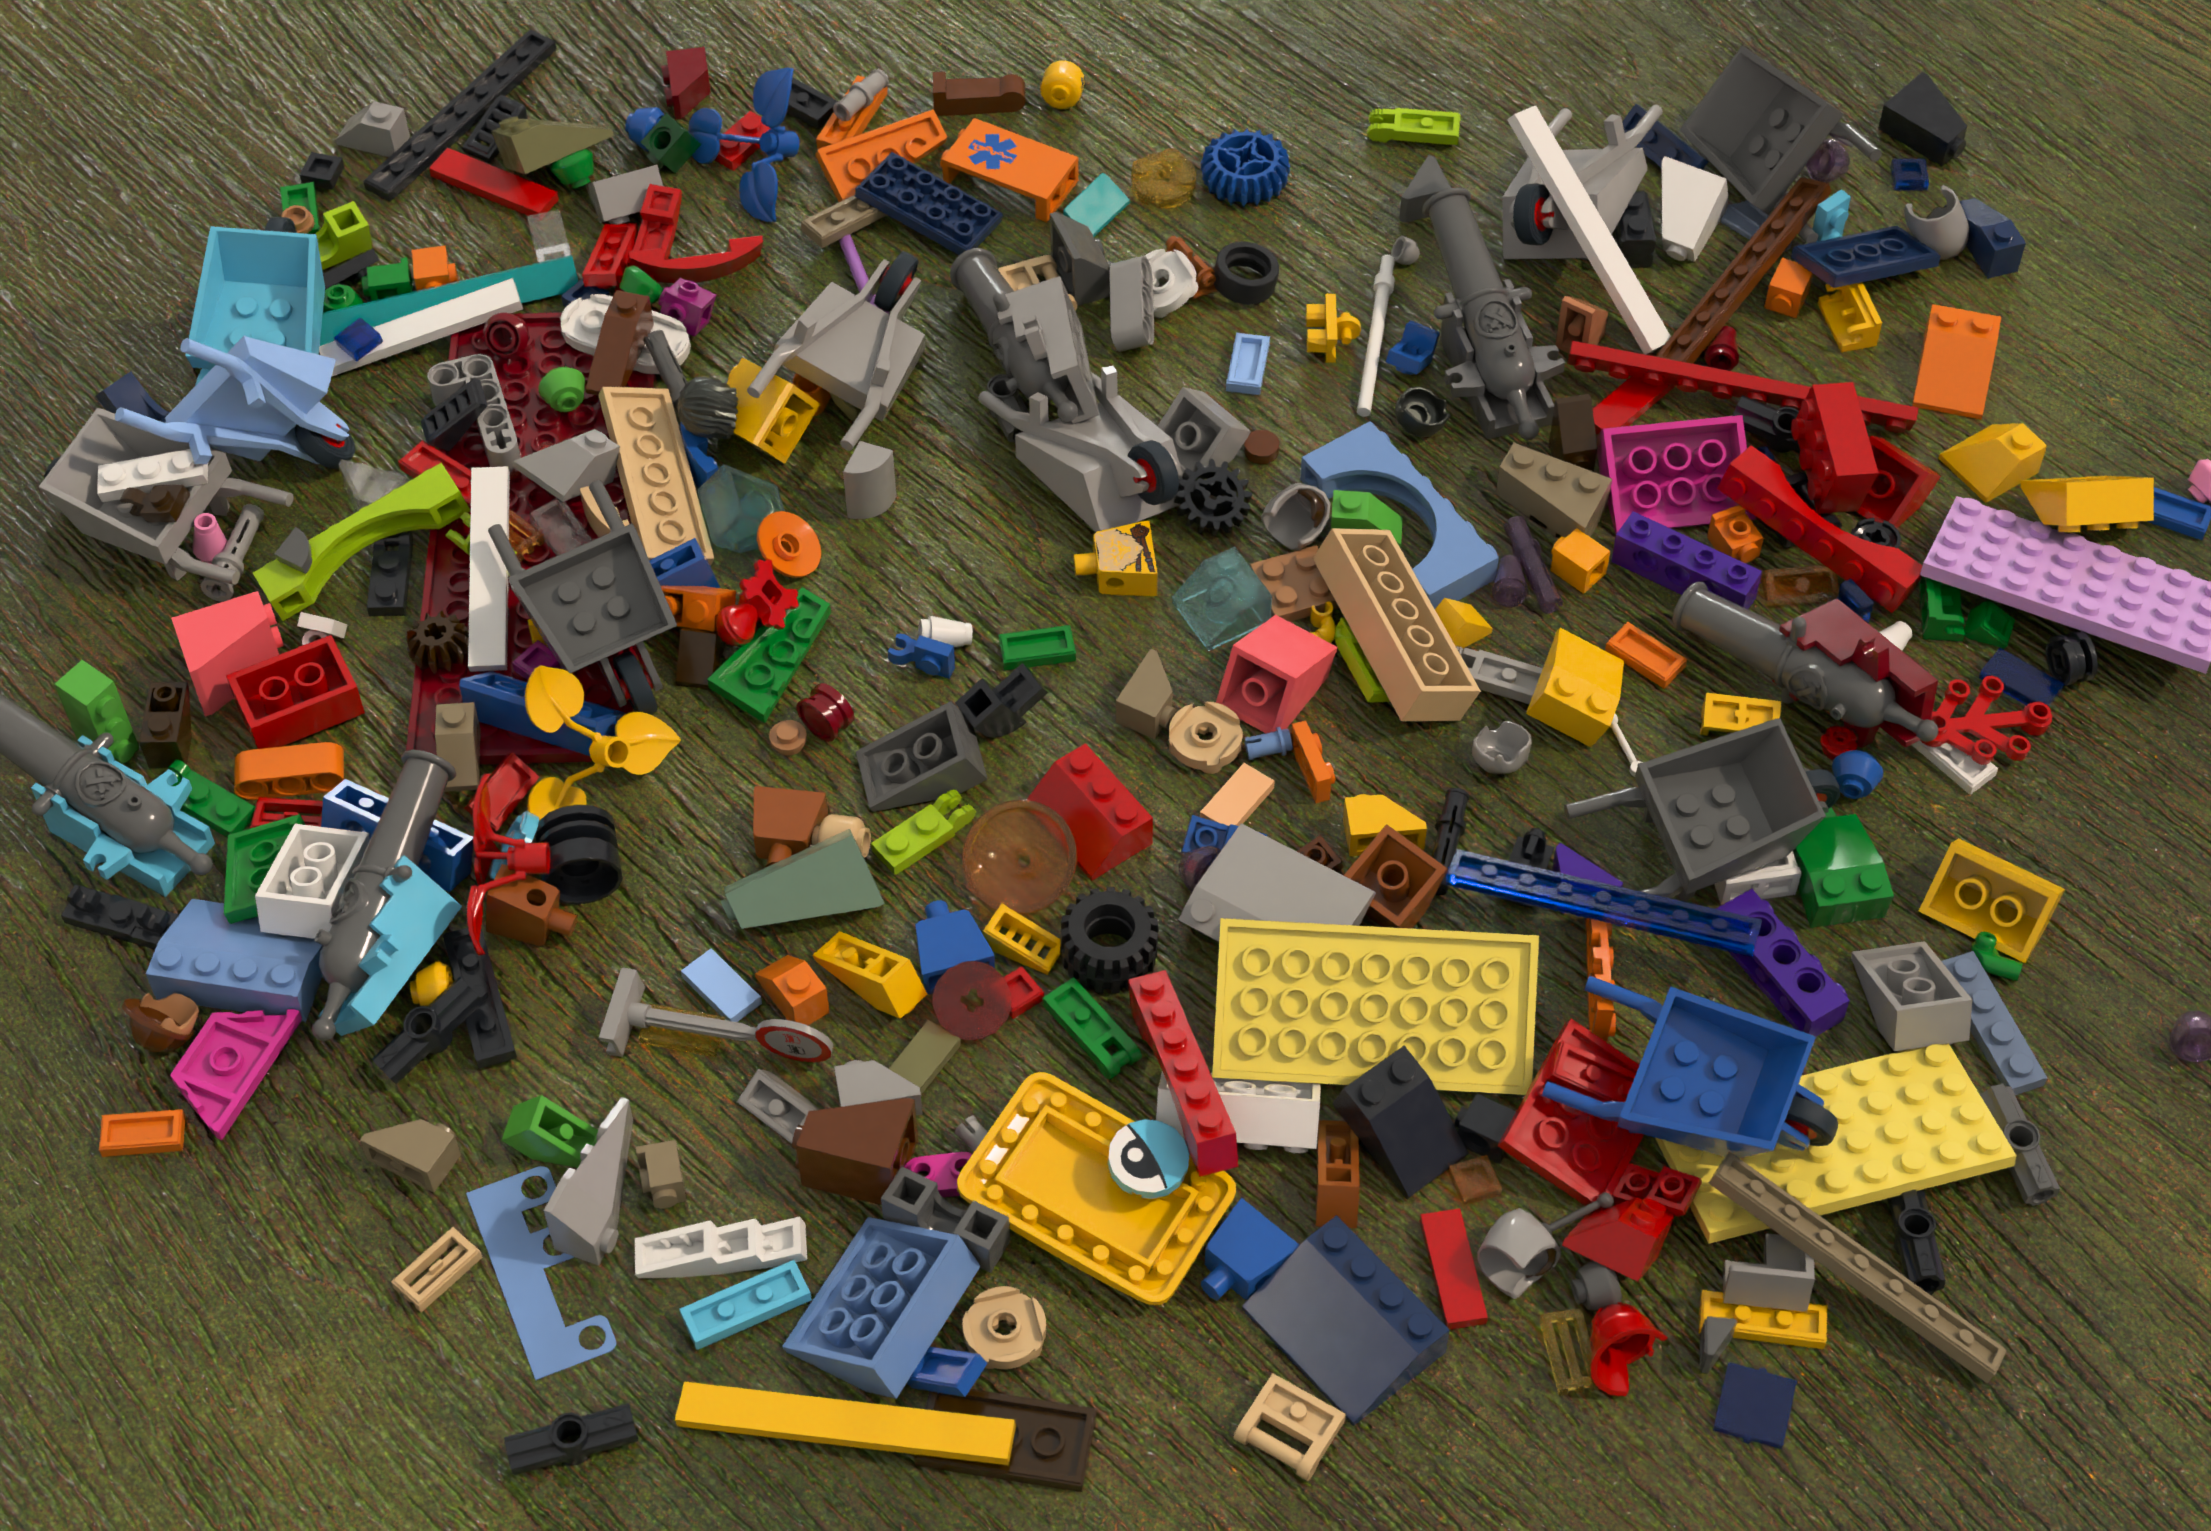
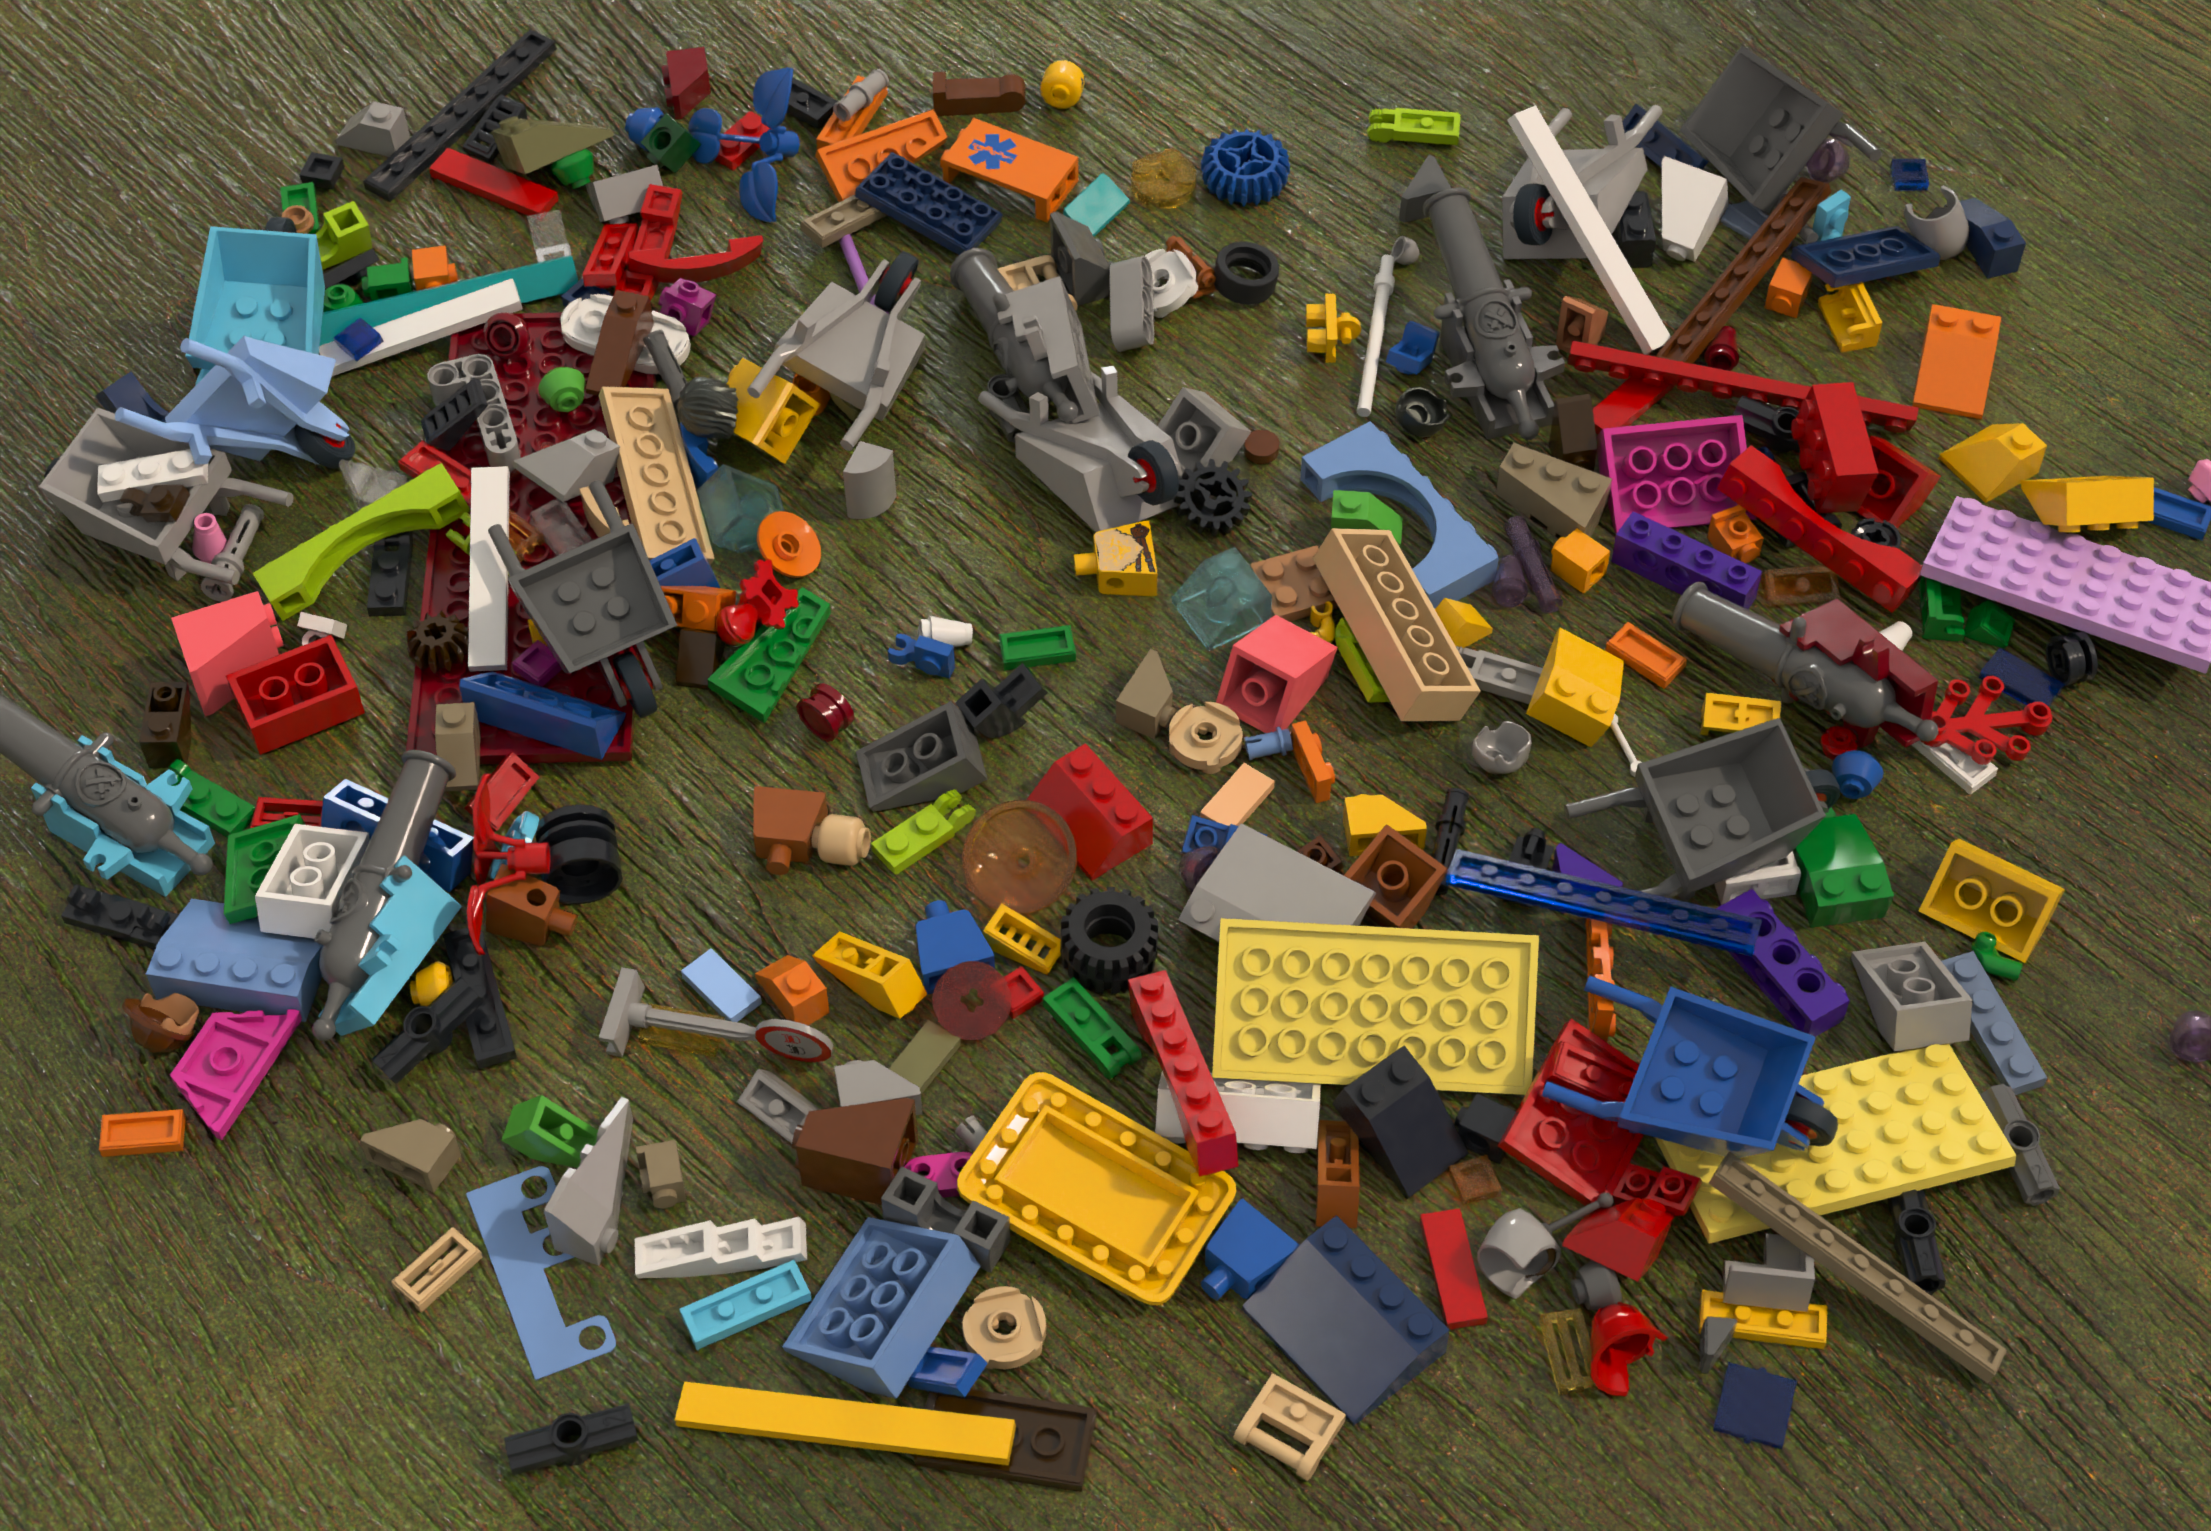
(96, 708): bright green brick -> none
(288, 770): orange beam -> none
(295, 551): dark grey tile -> none
(638, 282): green cone -> none
(638, 748): yellow plant -> none
(788, 737): medium nougat plate -> none
(806, 885): sand green slope -> none
(1148, 1158): tile -> none
(1247, 364): light blue tile -> none
(1297, 515): light grey piece -> none
(1856, 599): clear blue tile -> none
(1924, 121): black slope -> none

